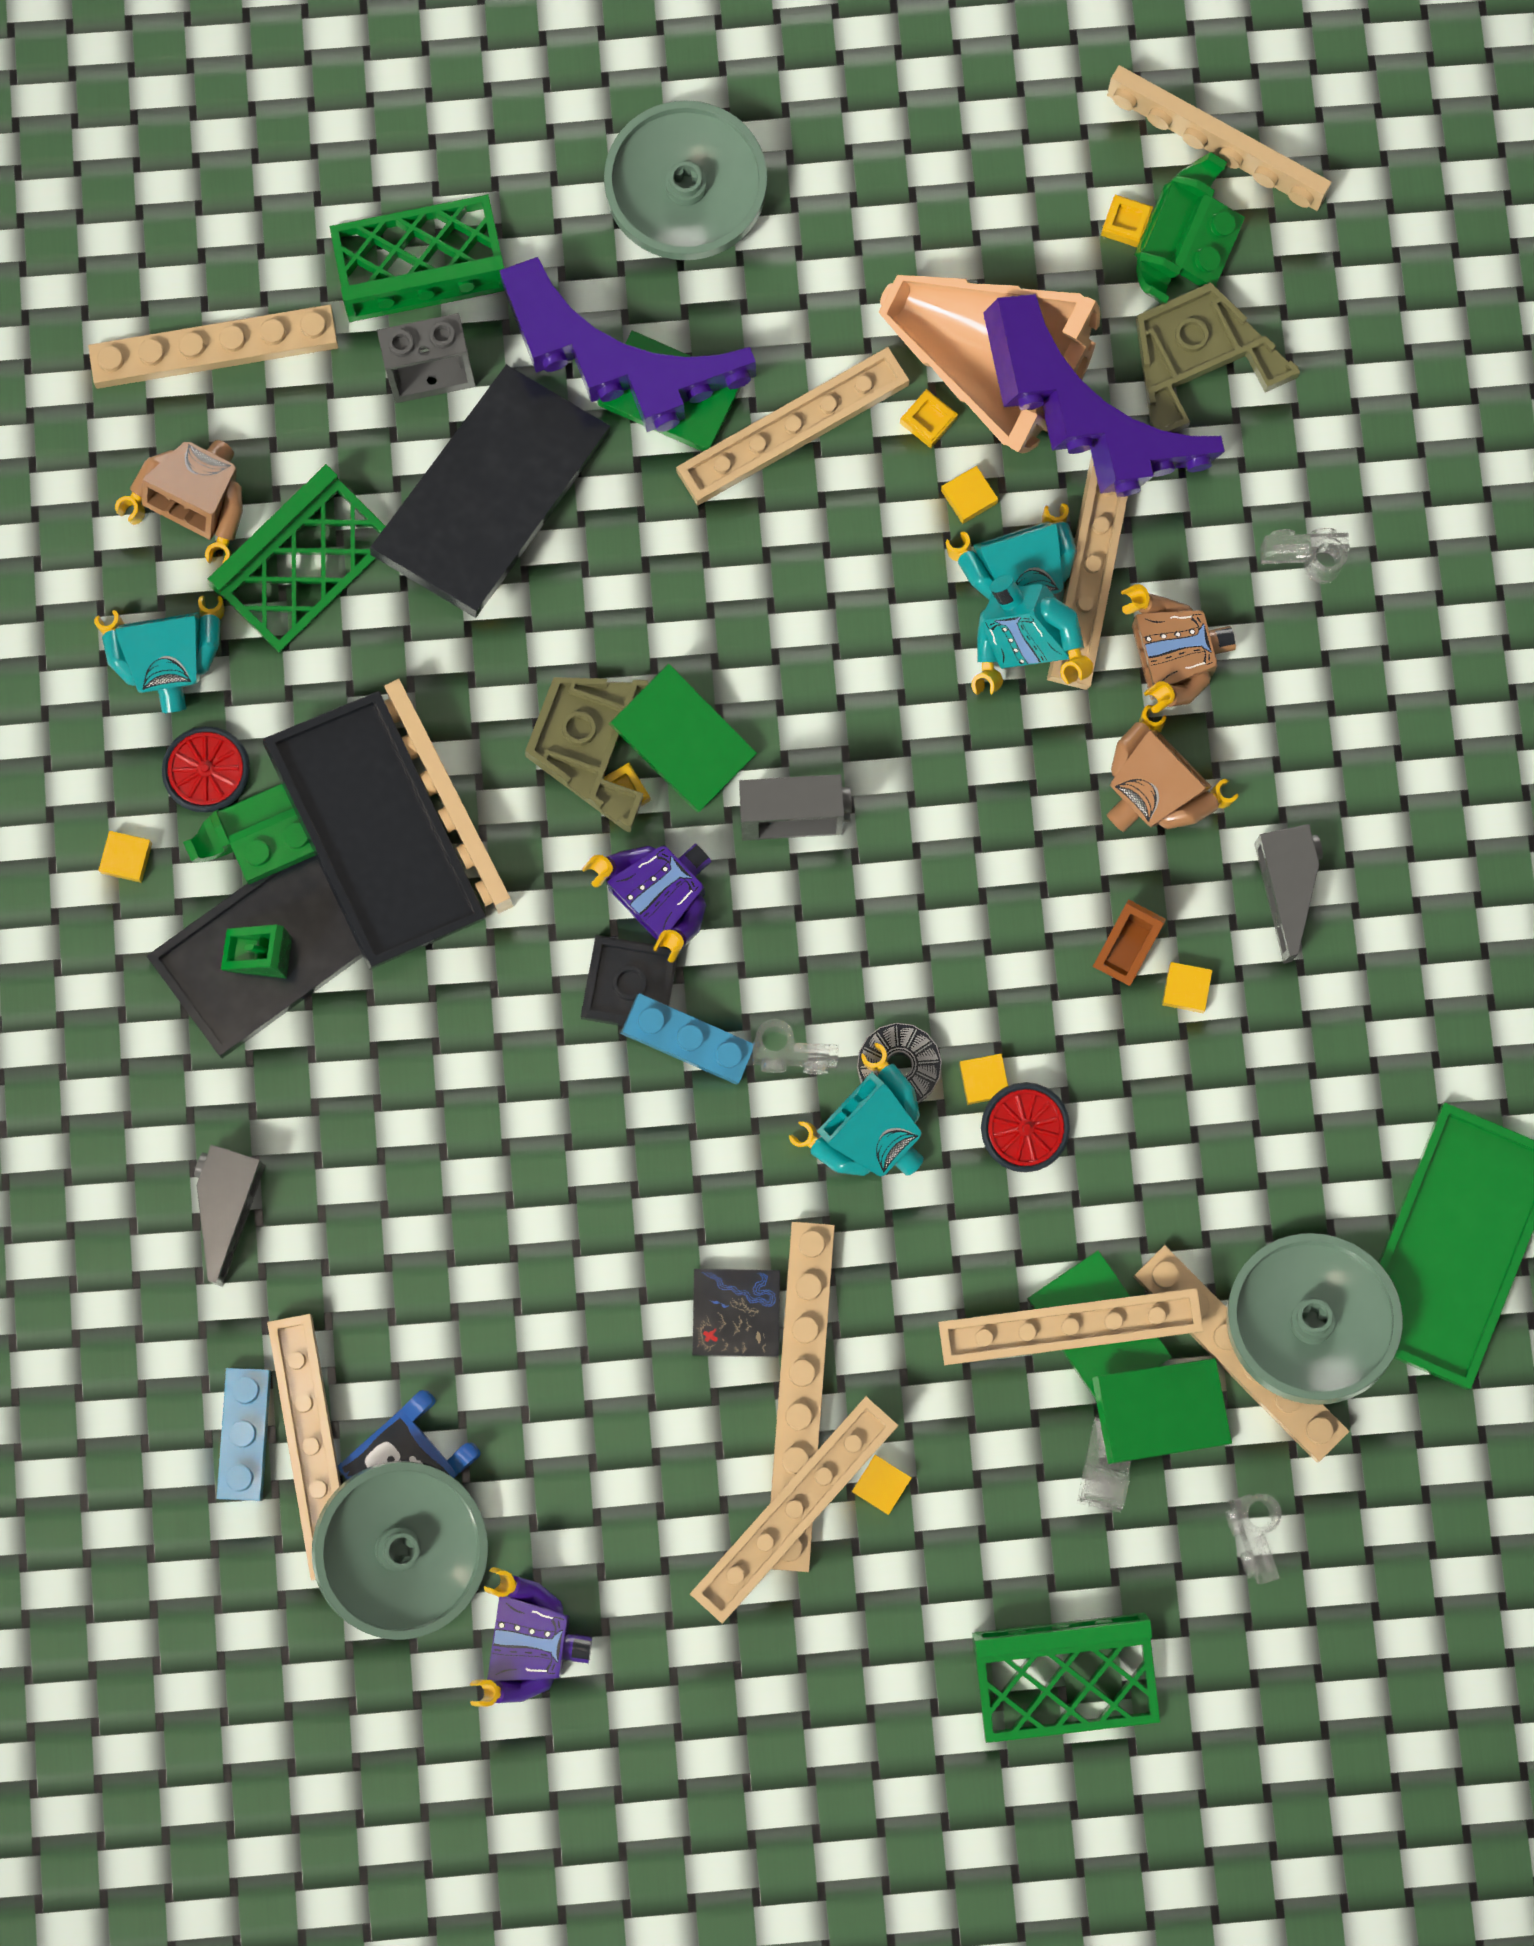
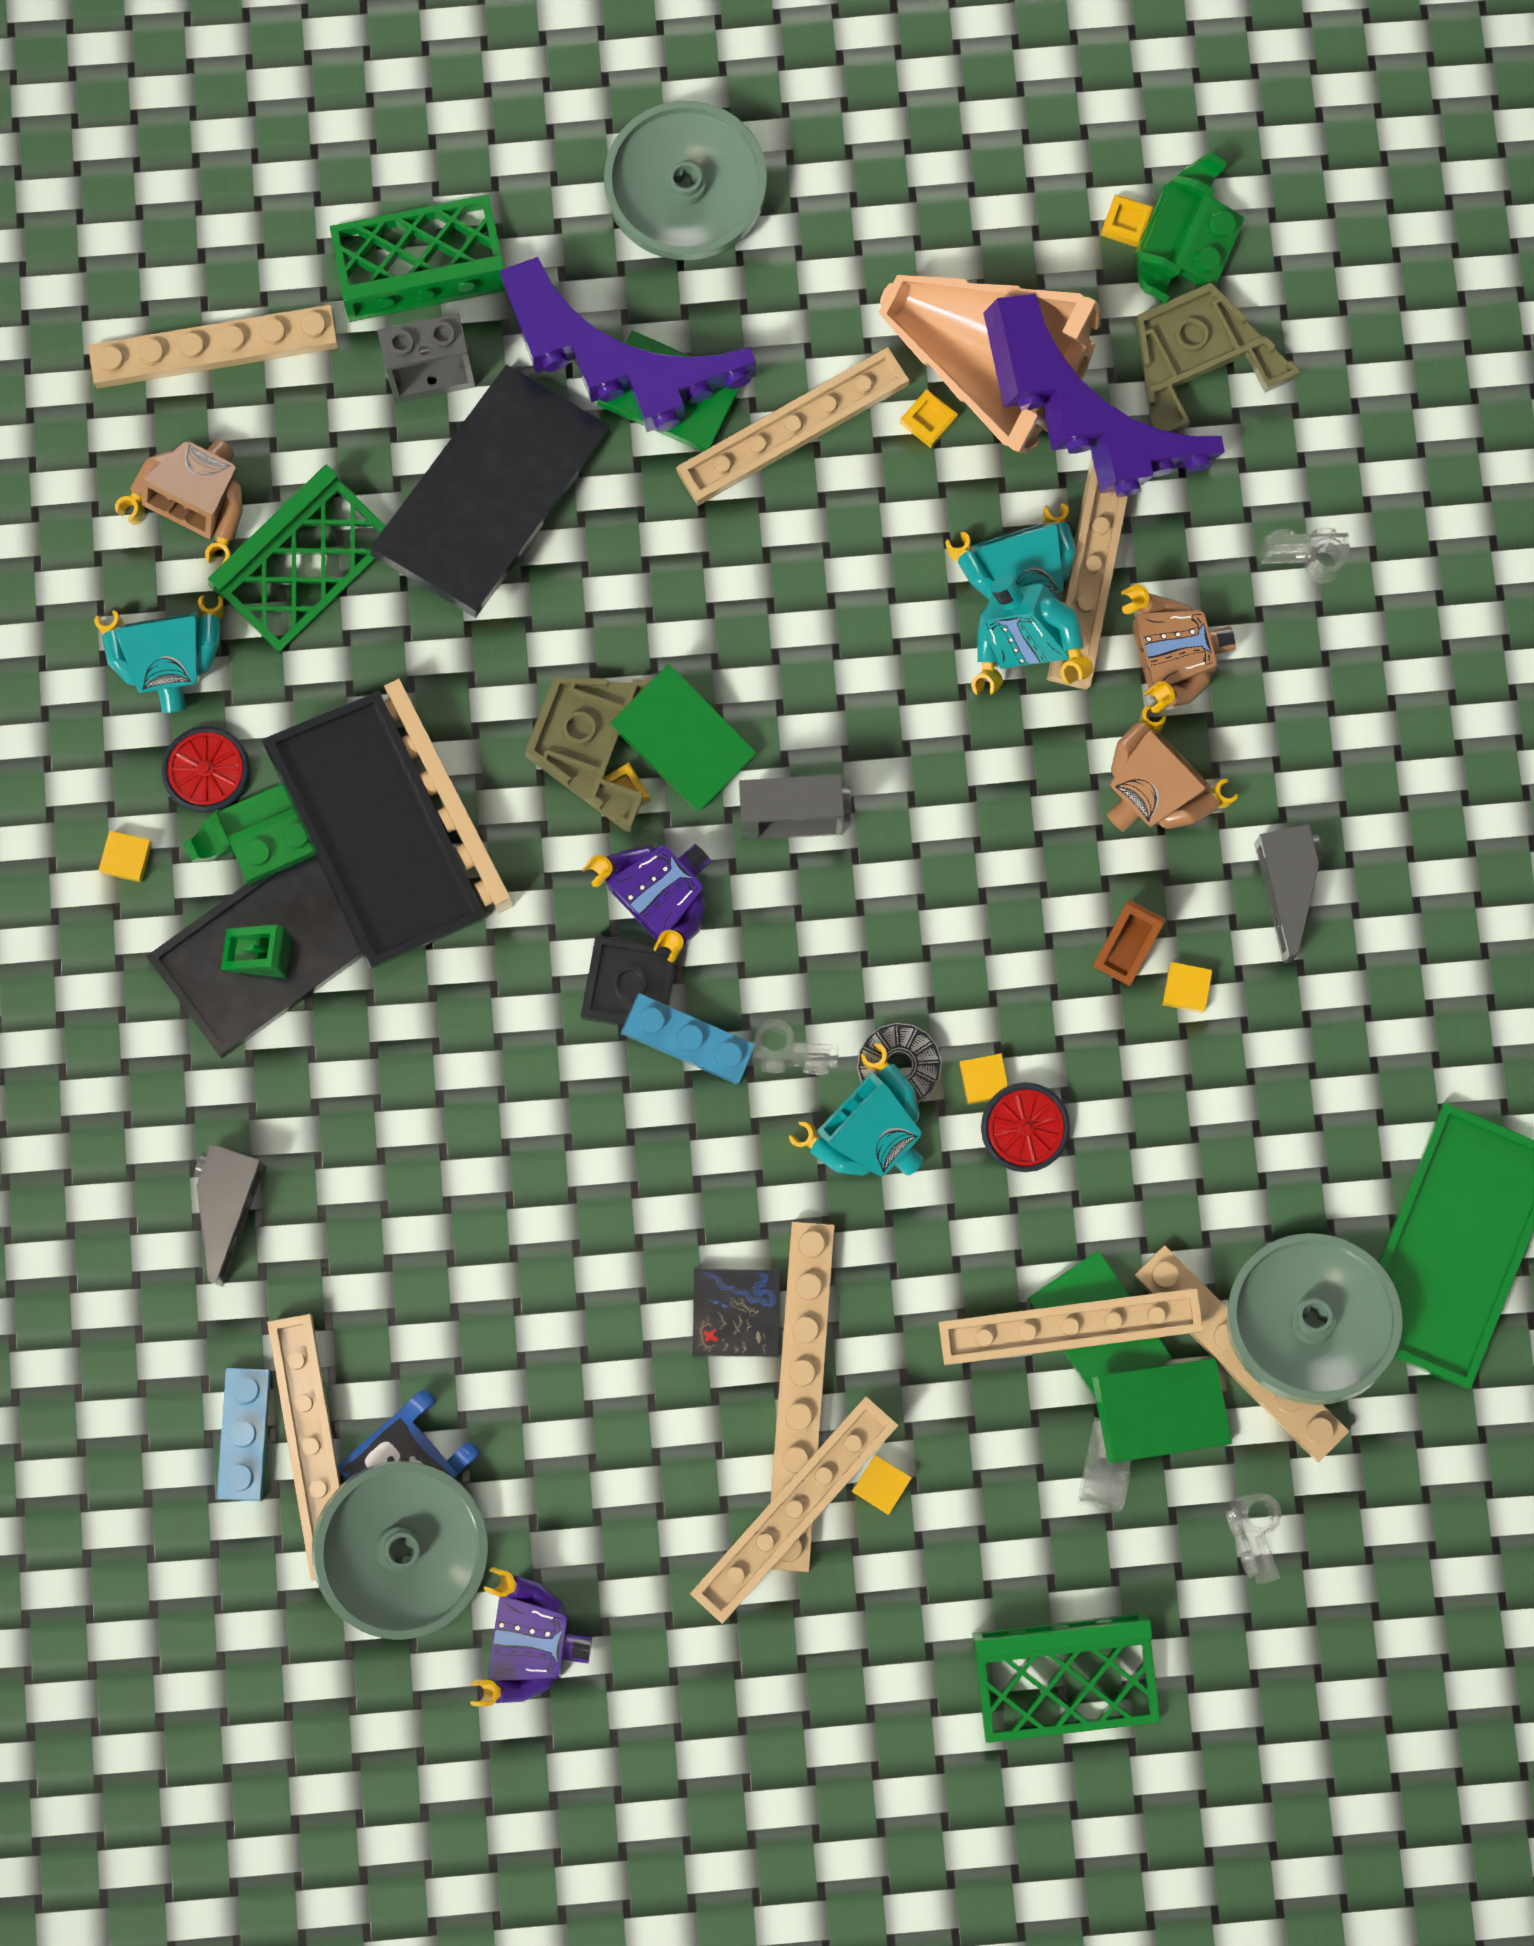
(969, 494): yellow tile -> none
(1208, 133): tan plate -> none

